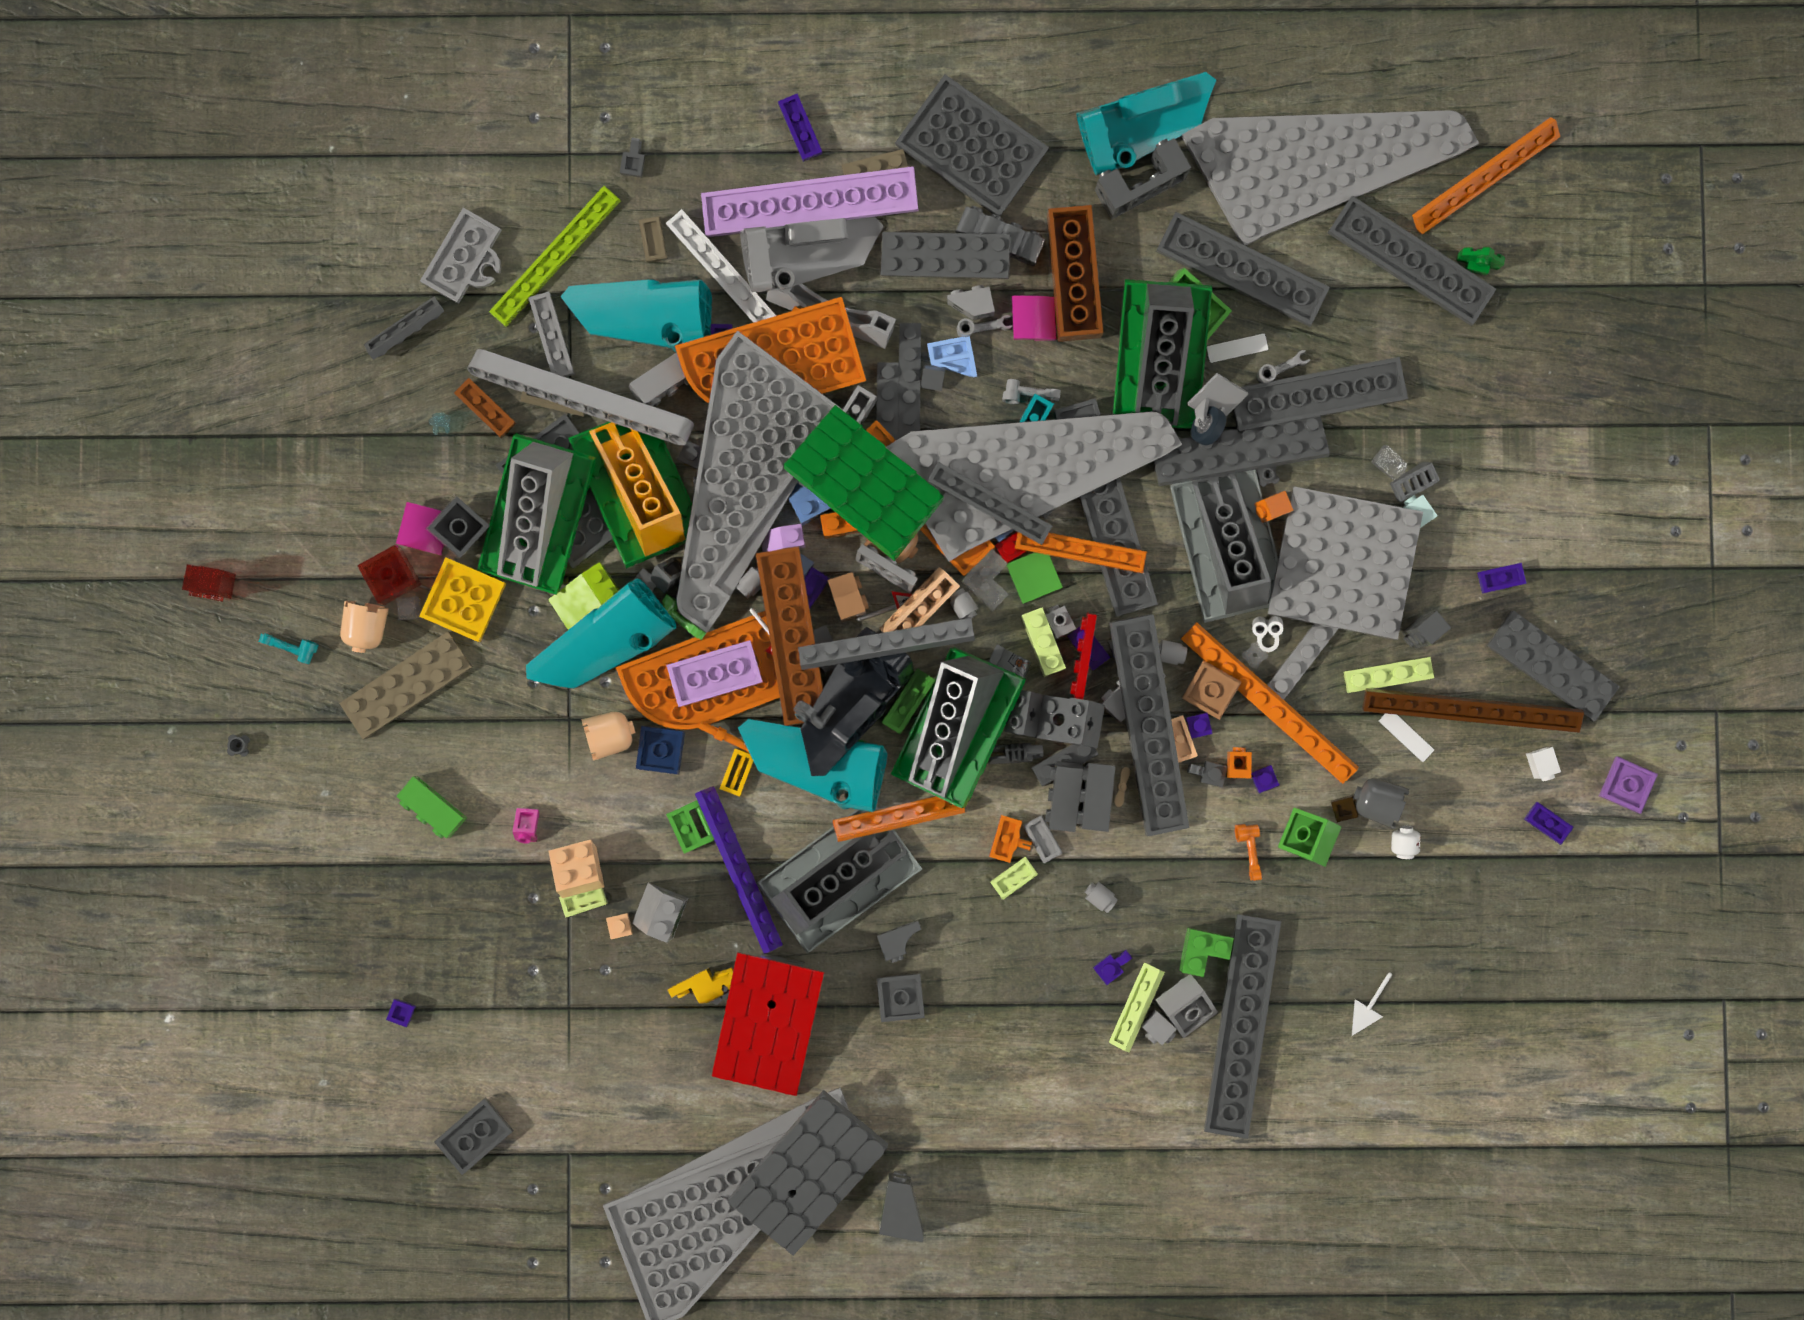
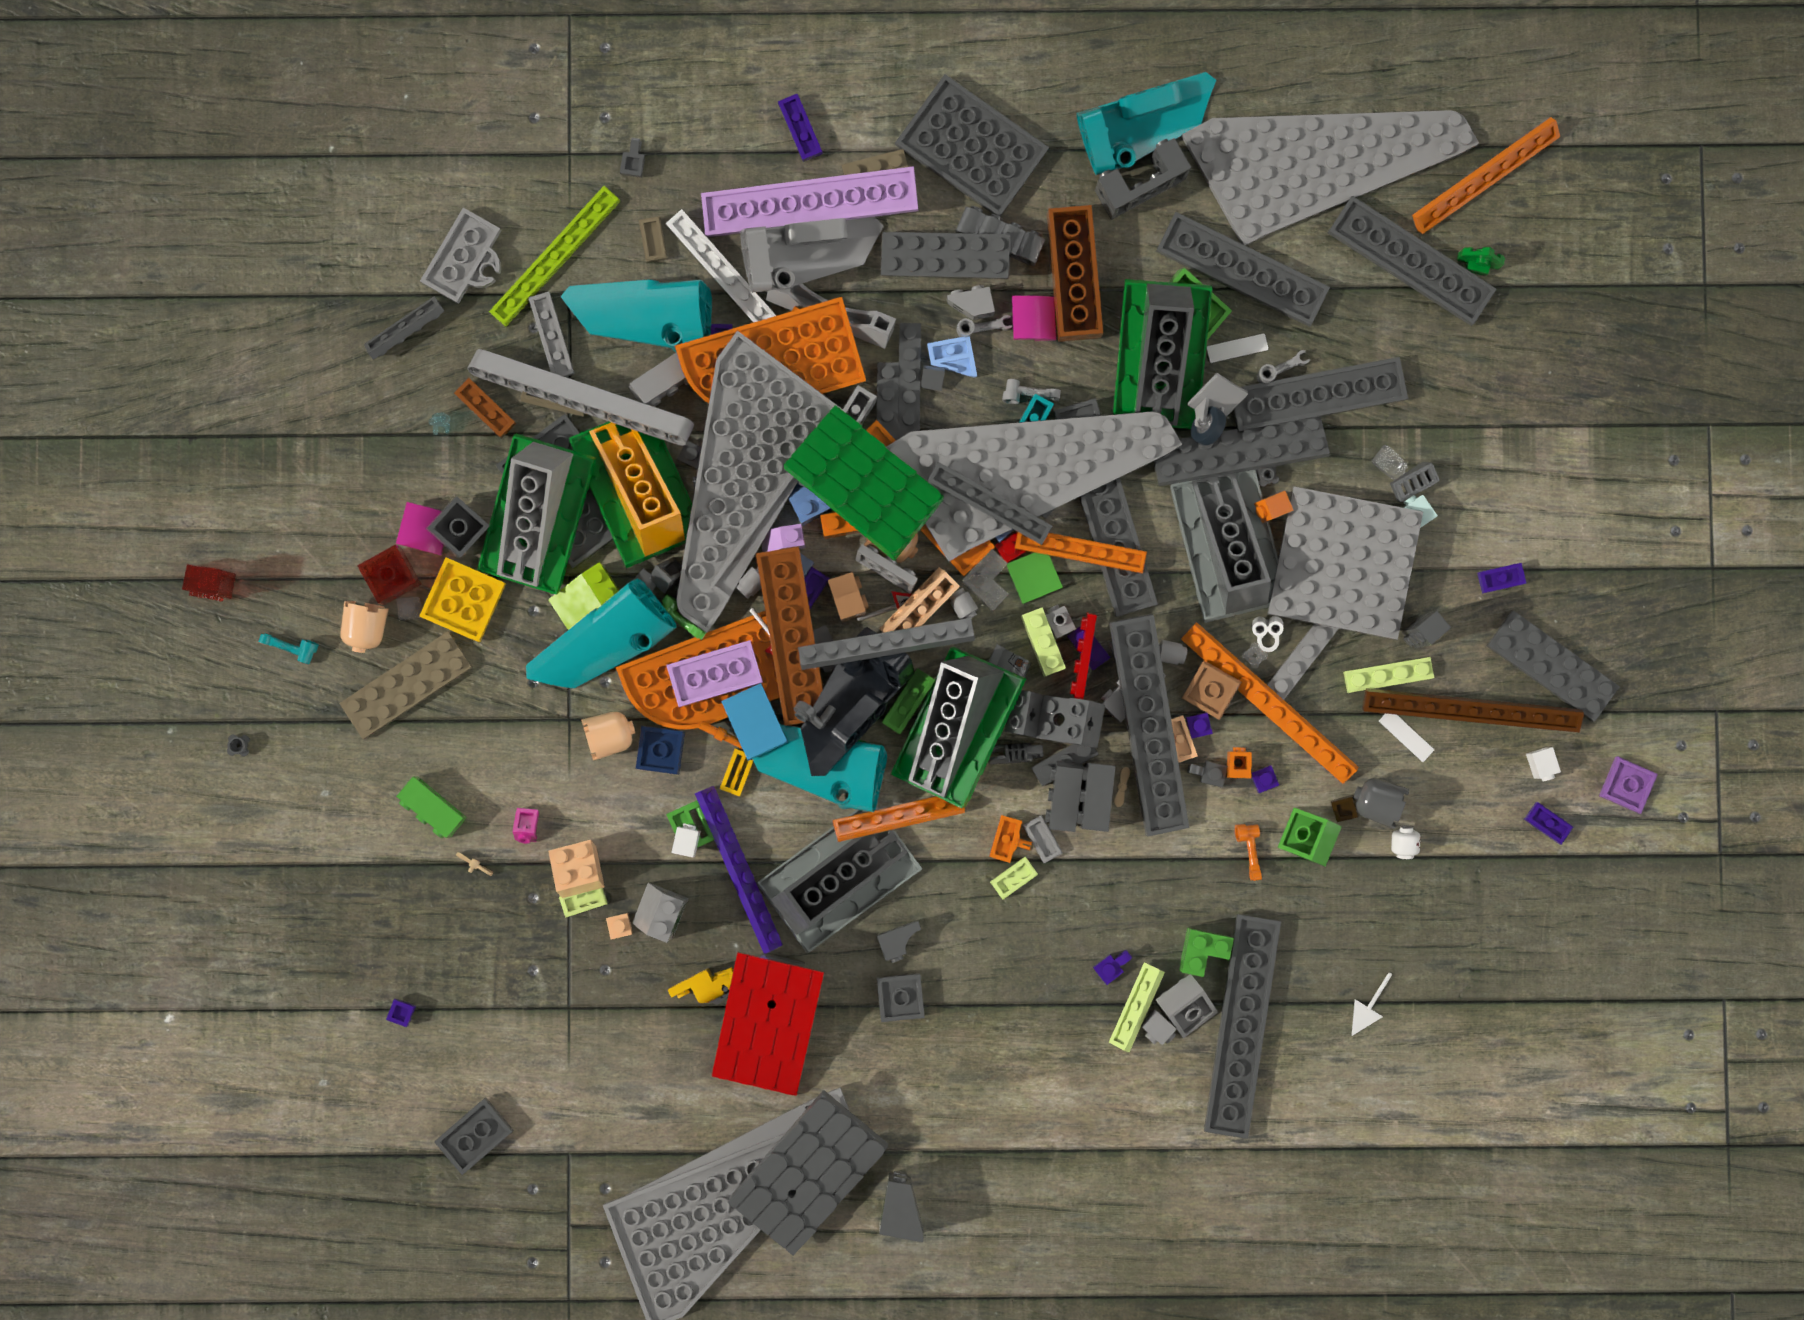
(474, 864): none -> tan piece
(686, 840): none -> white brick
(754, 722): none -> dark azure tile
(1100, 896): light grey brick -> none

